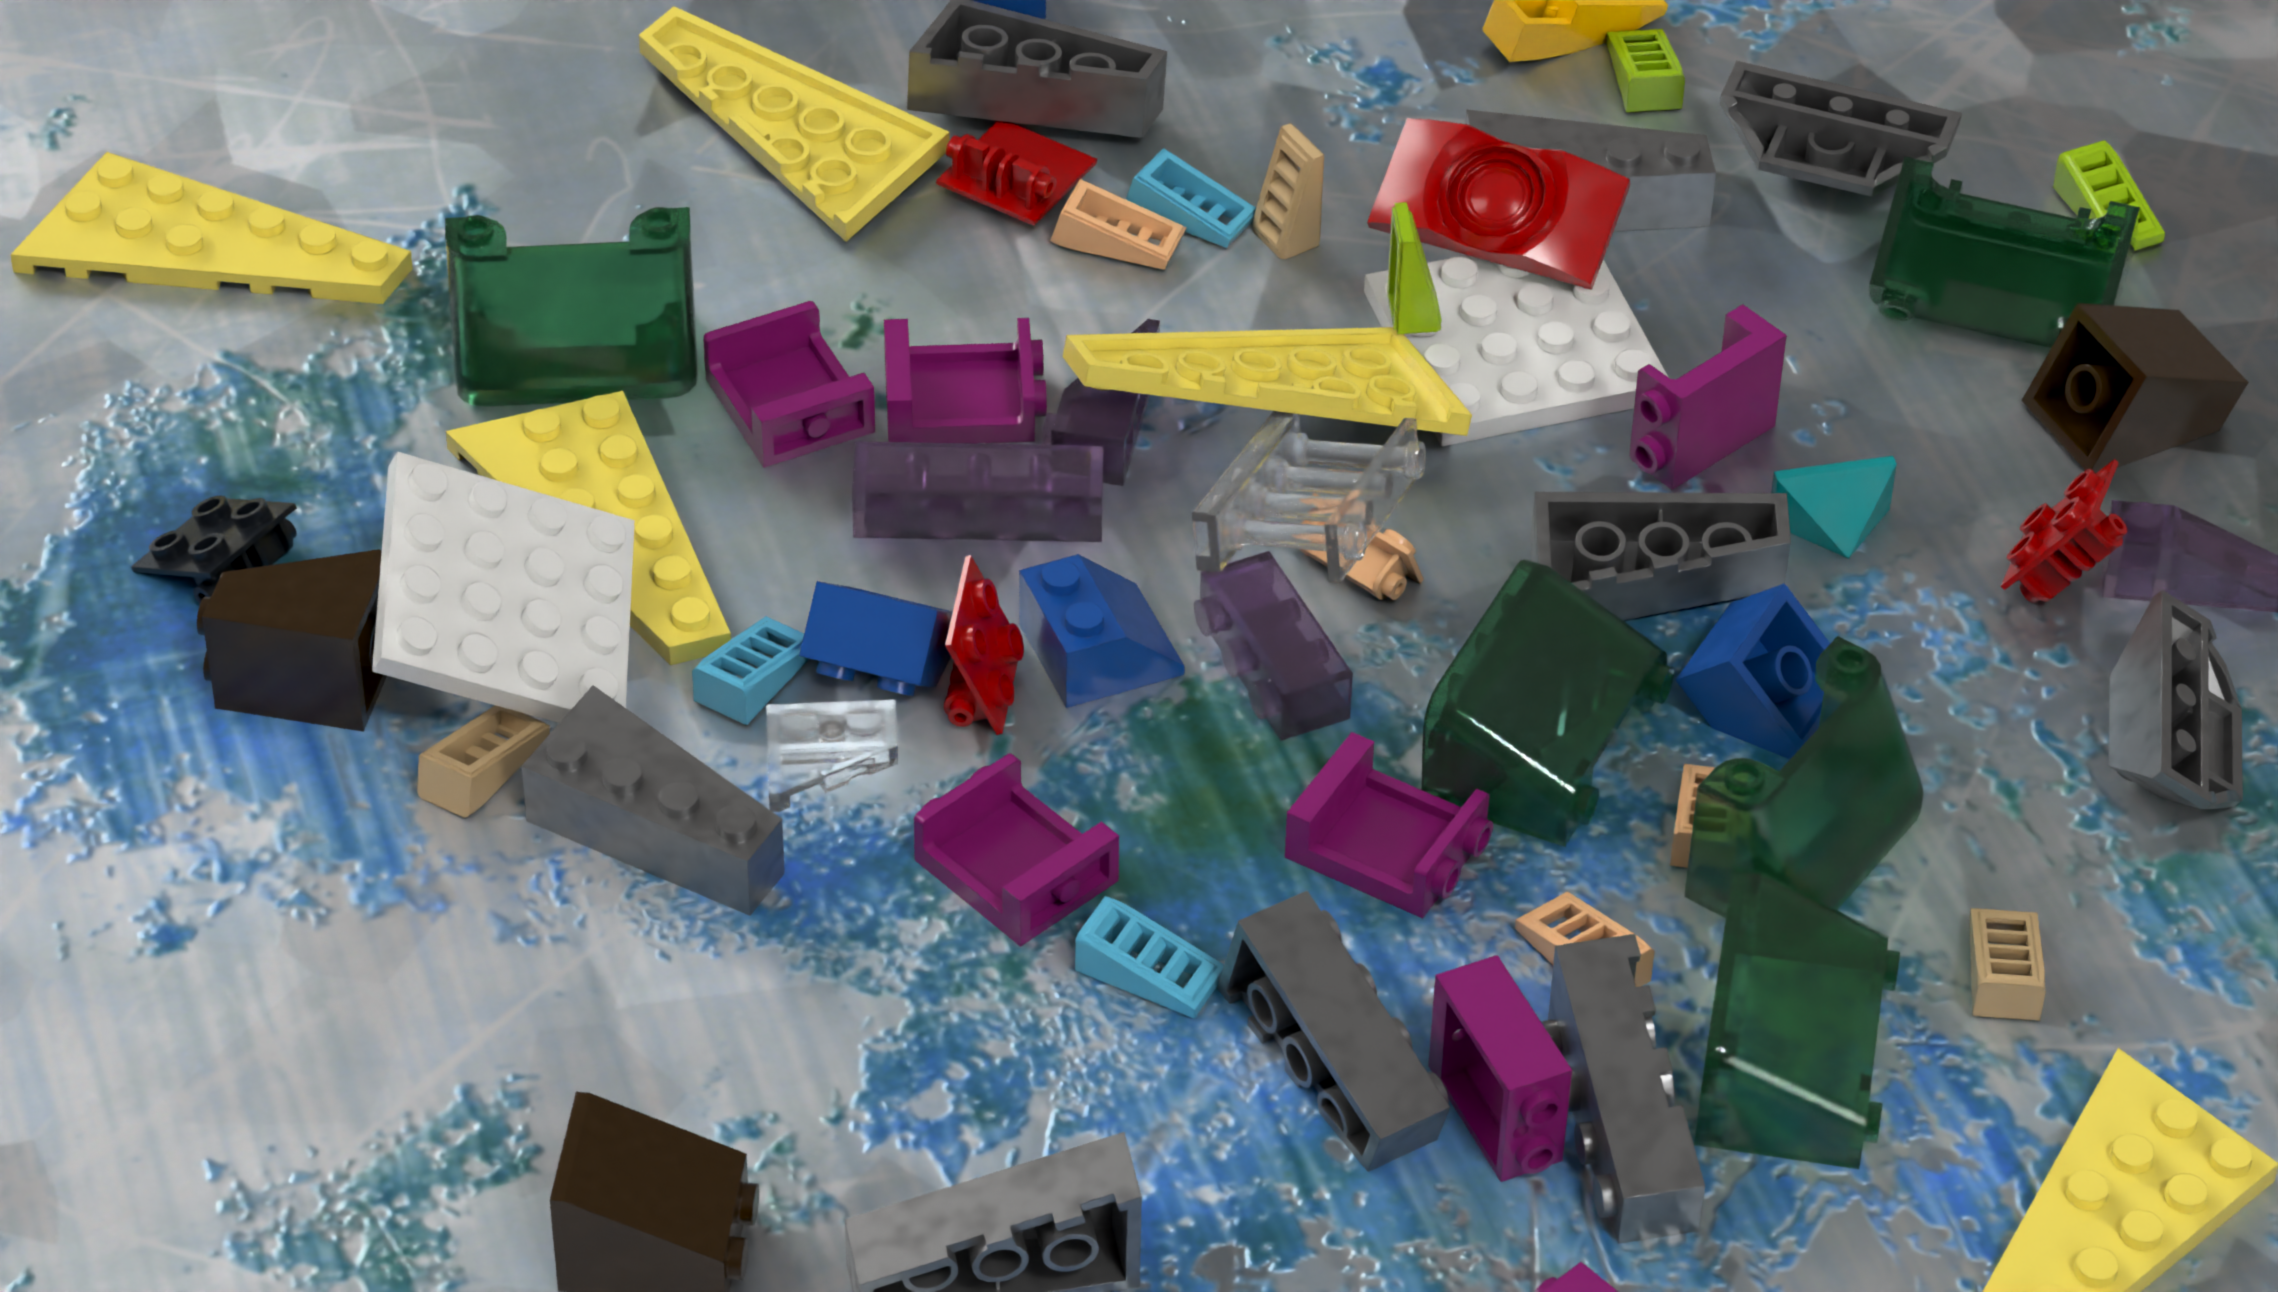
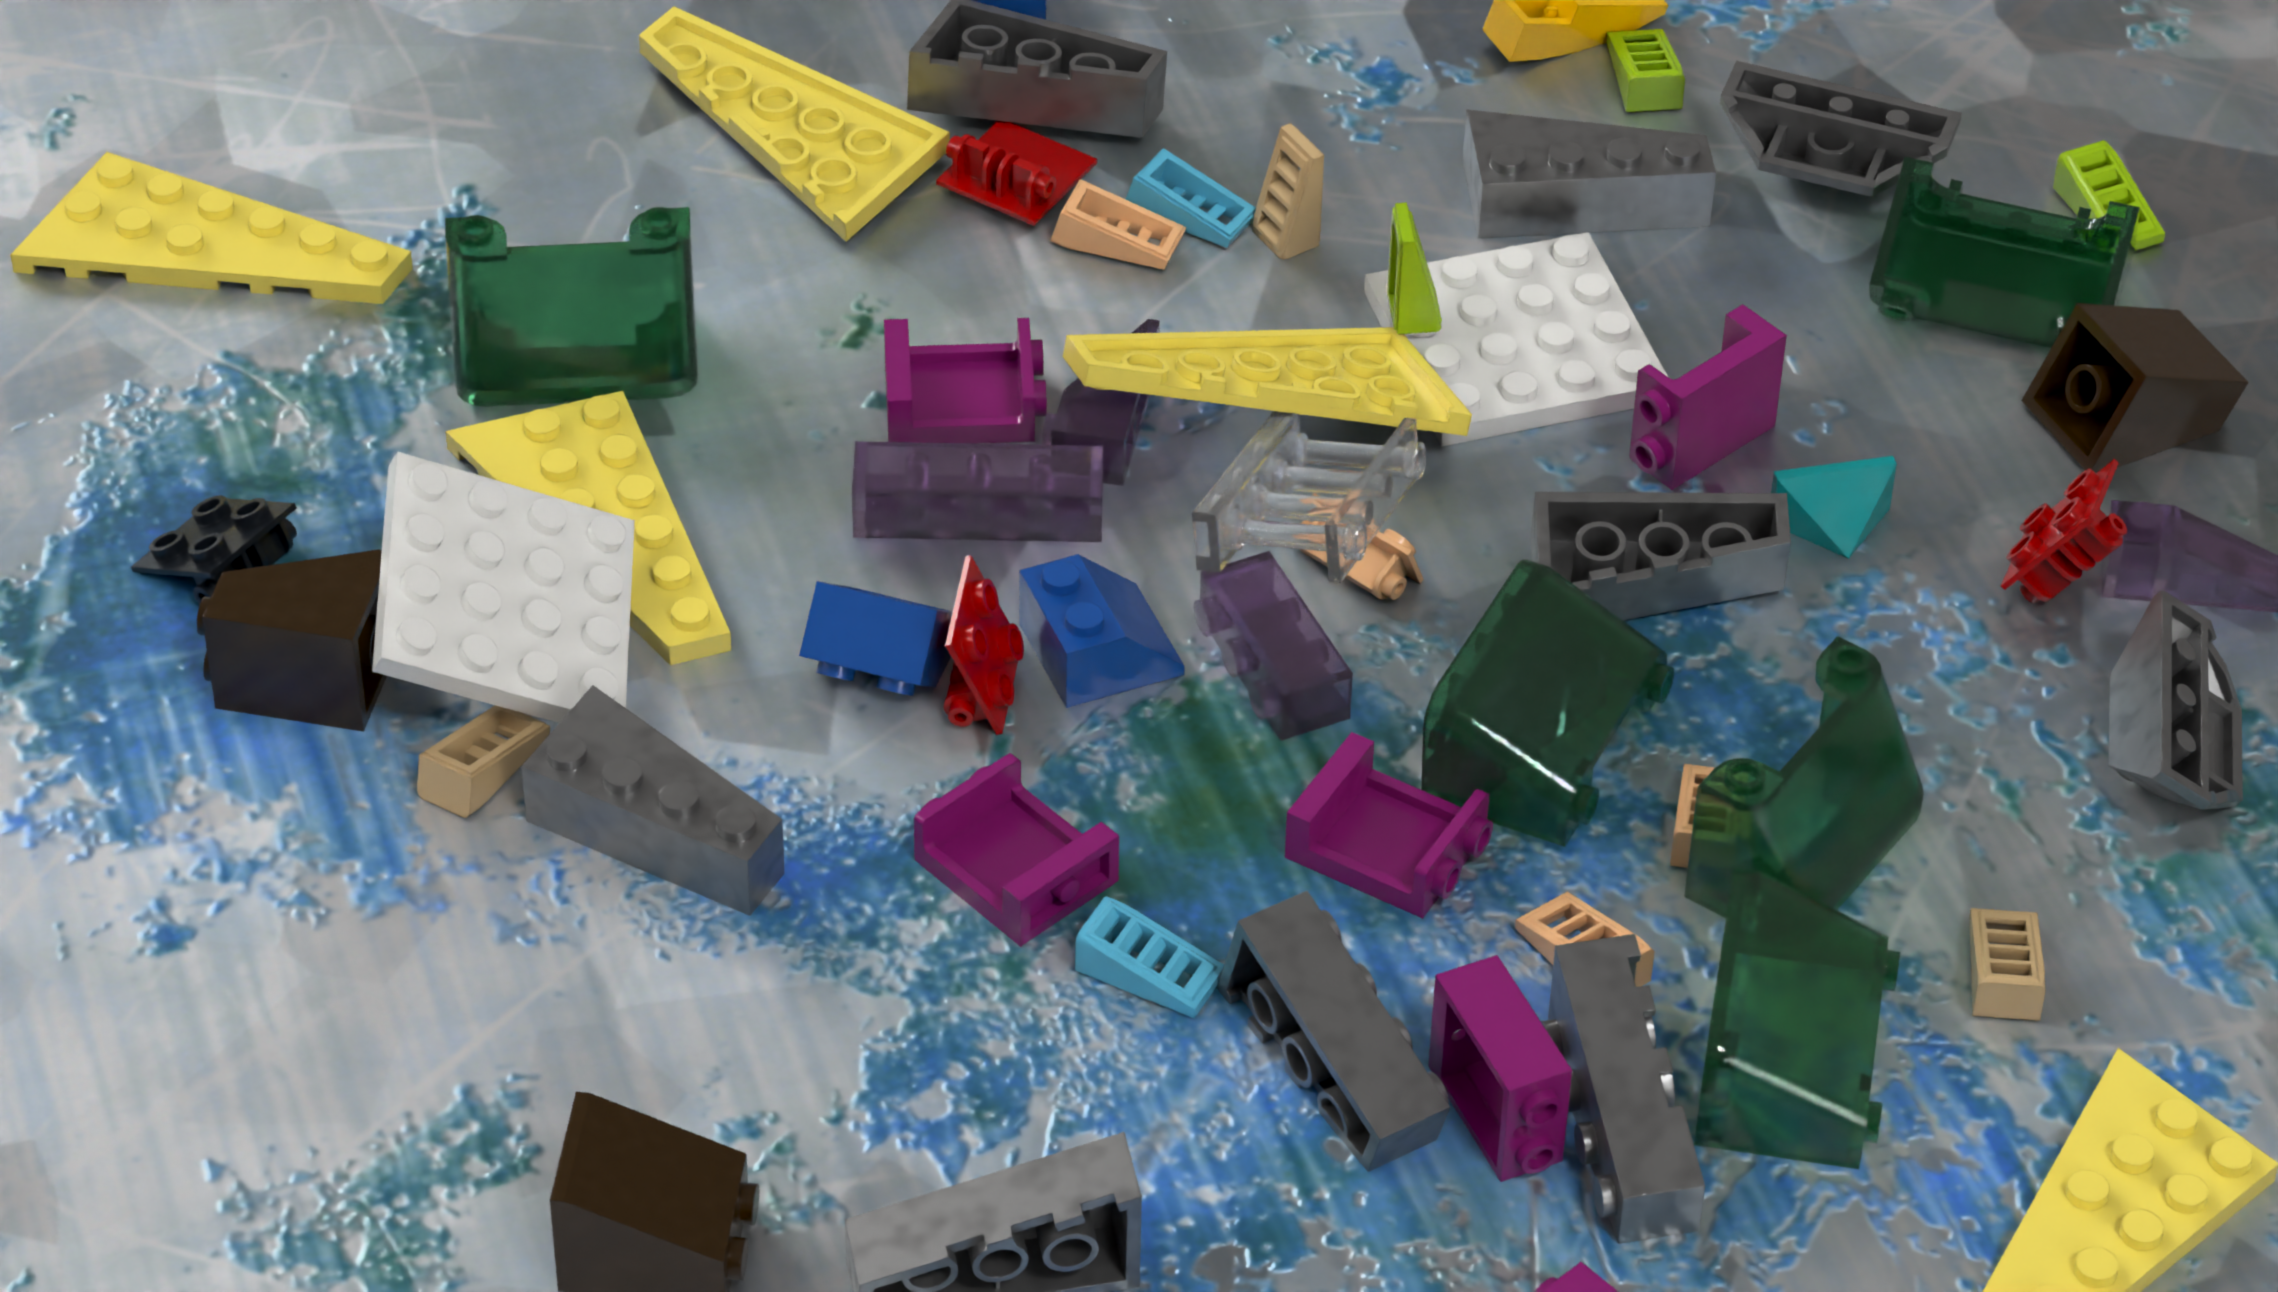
(744, 698): medium azure slope -> none
(786, 385): magenta panel -> none
(827, 745): clear wing -> none
(1502, 200): red slope -> none
(1759, 672): blue slope -> none

